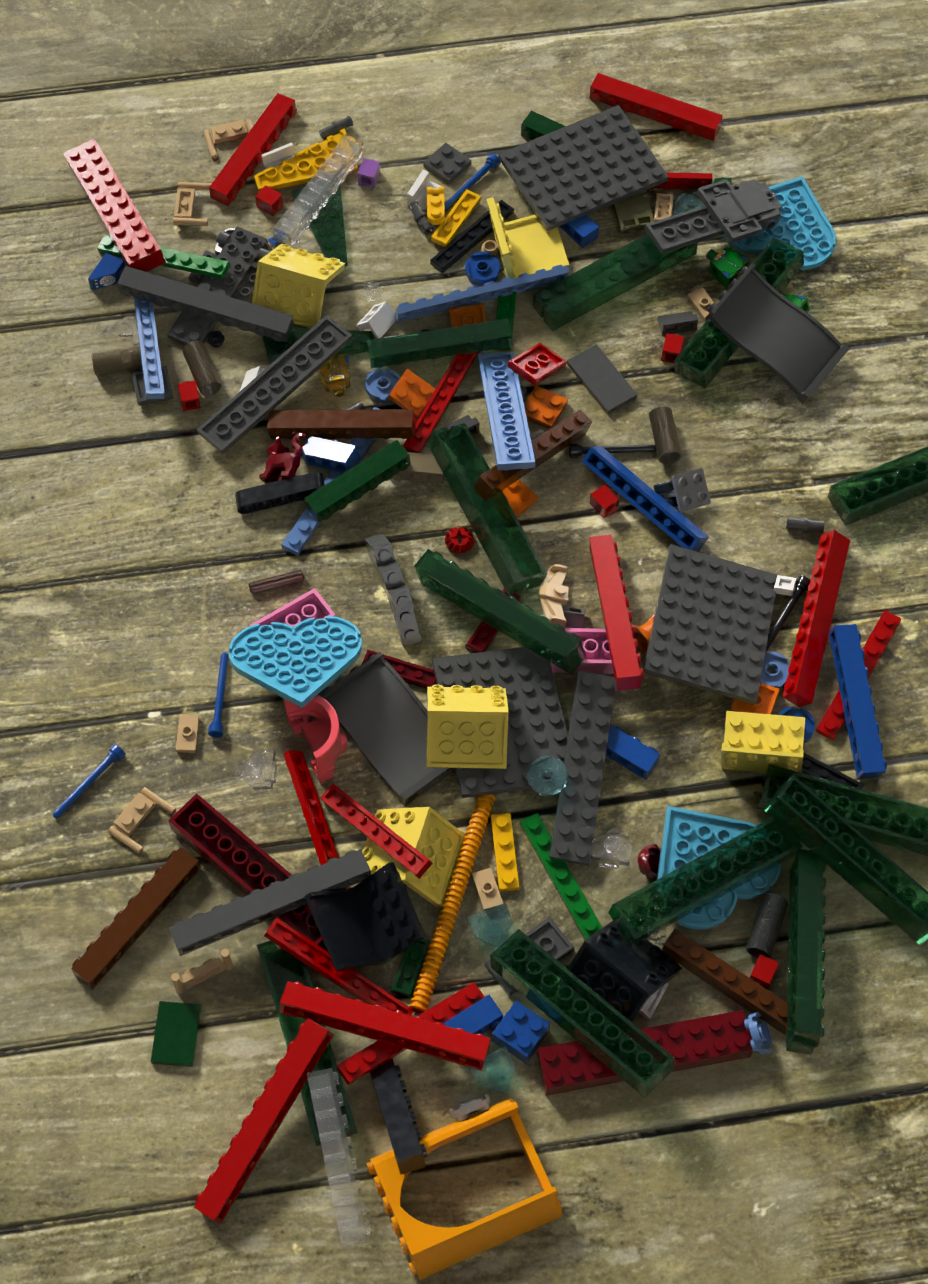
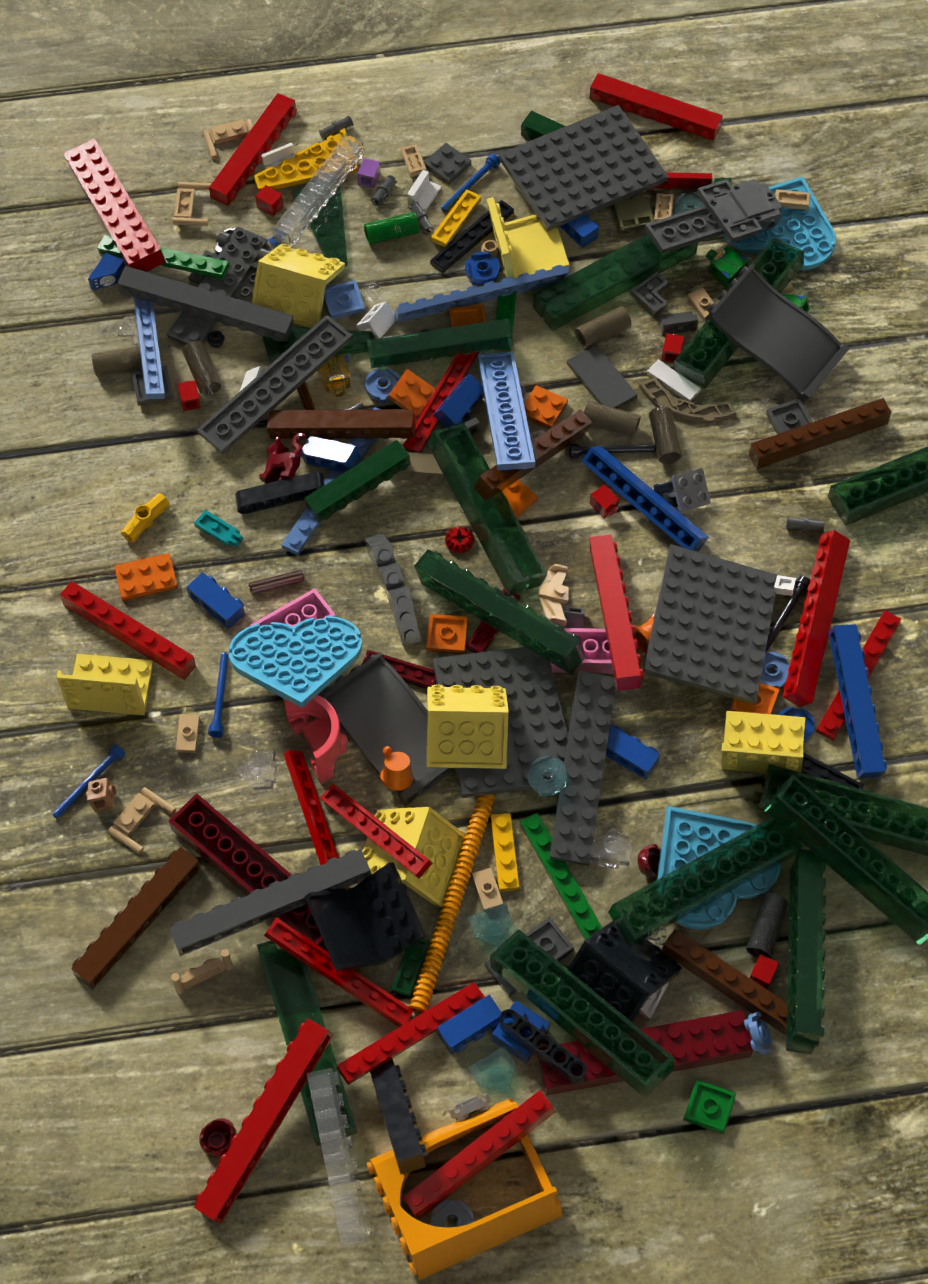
(101, 794): none -> medium nougat brick
(107, 684): none -> light yellow bracket
(128, 630): none -> red brick
(145, 576): none -> orange plate
(151, 510): none -> yellow piece
(176, 1034): dark green tile -> none
(216, 600): none -> blue brick
(216, 1137): none -> dark red hair
(218, 529): none -> teal hinge
(305, 397): none -> reddish brown axle
(343, 300): none -> medium blue plate
(383, 190): none -> dark grey pin
(385, 228): none -> green piece
(385, 1025): red brick -> none
(397, 770): none -> orange hat
(413, 160): none -> tan plate
(435, 205): yellow plate -> none
(447, 633): none -> orange plate
(451, 1209): none -> medium blue plate
(459, 402): none -> blue brick
(479, 1154): none -> red brick
(537, 364): red tile -> none
(546, 1056): none -> black beam
(606, 325): none -> dark tan piece
(613, 418): none -> dark tan piece
(648, 293): none -> dark grey plate
(673, 381): none -> white tile
(684, 409): none -> dark tan tile
(709, 1106): none -> green plate
(788, 416): none -> dark grey plate
(793, 199): none -> tan plate
(819, 433): none -> reddish brown brick

